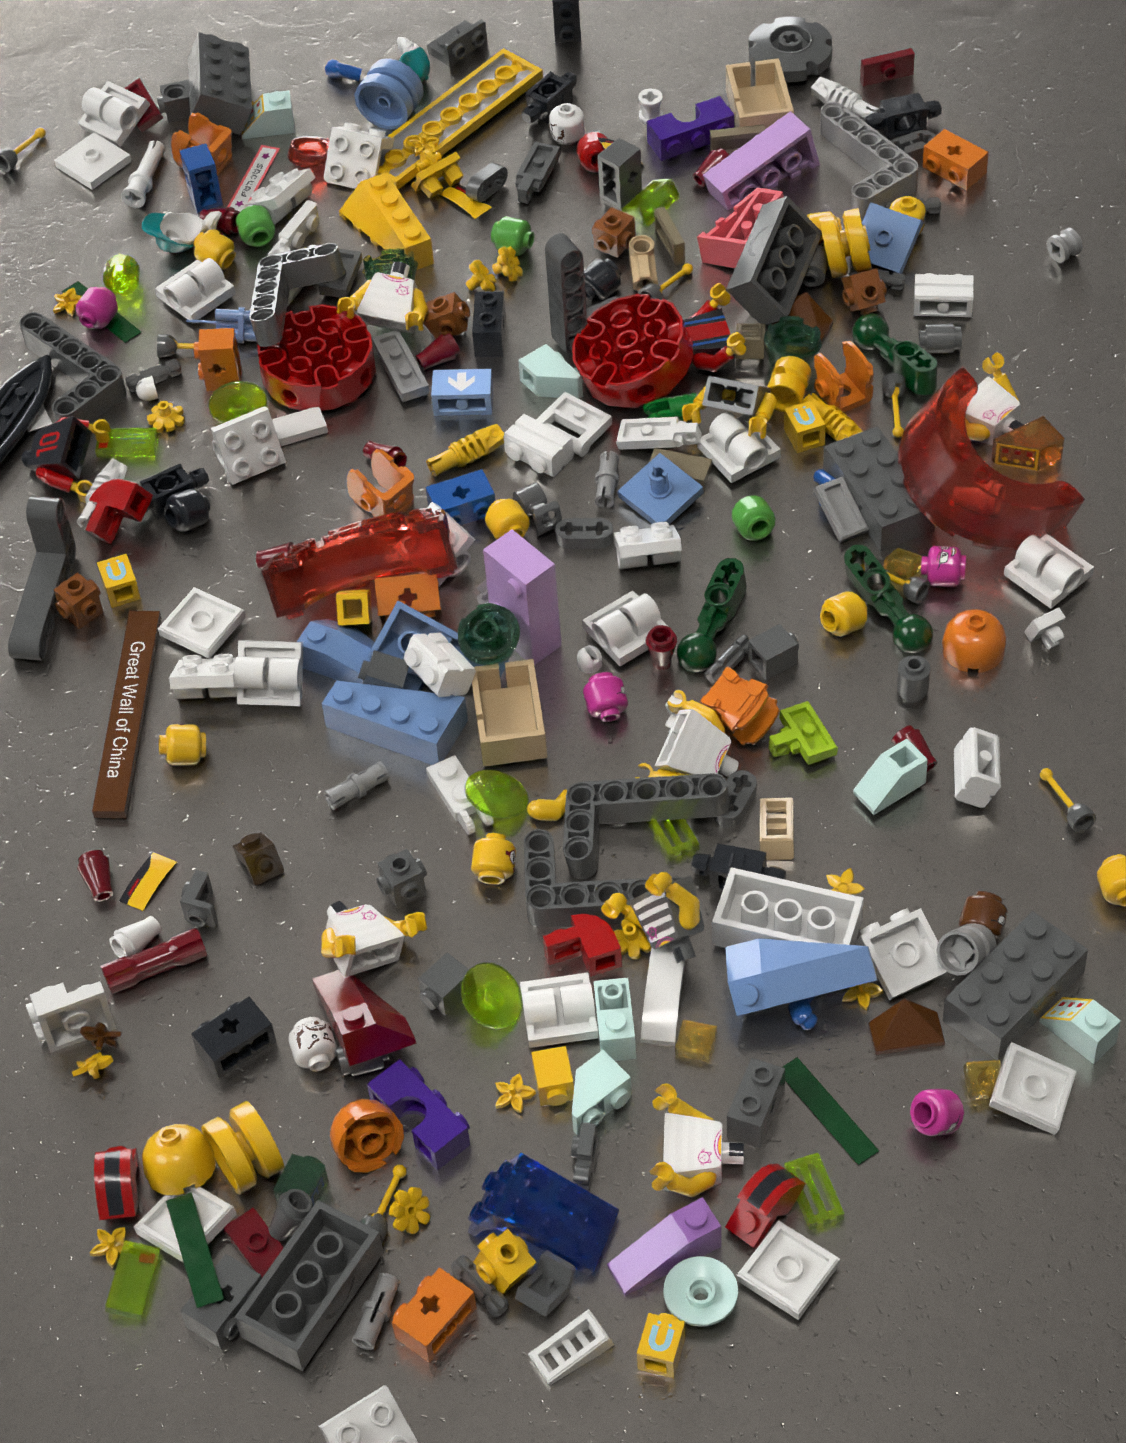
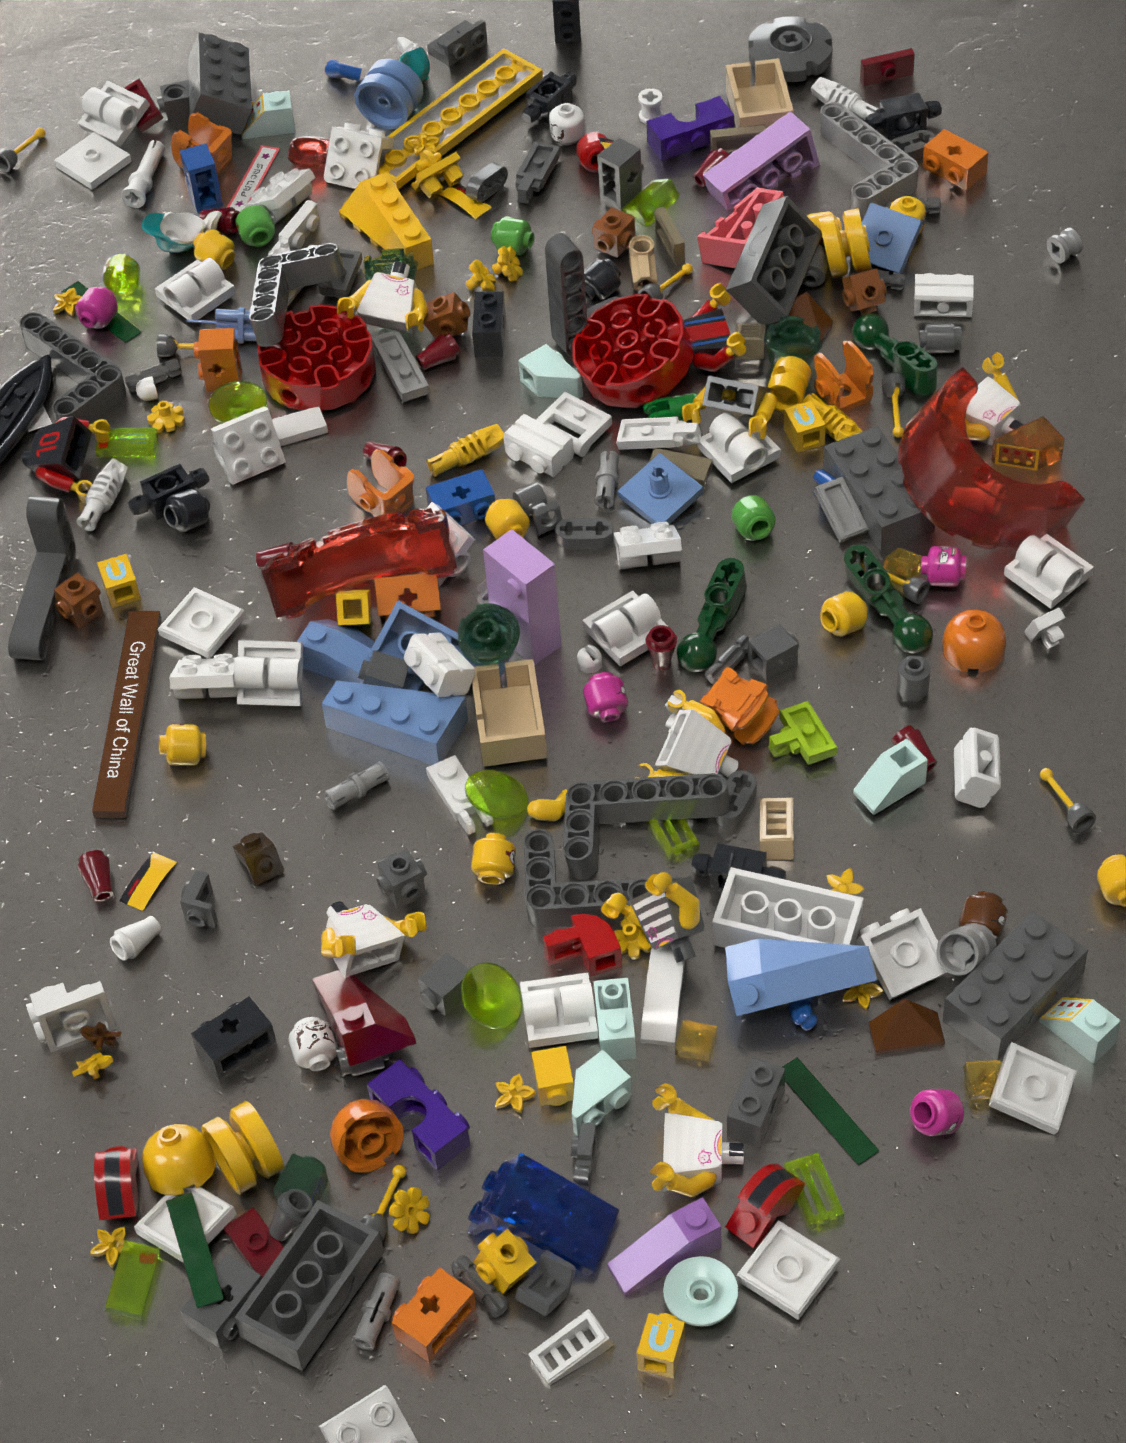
(113, 502): red brick -> none
(131, 969): dark red axle -> none
(462, 392): light blue brick -> none

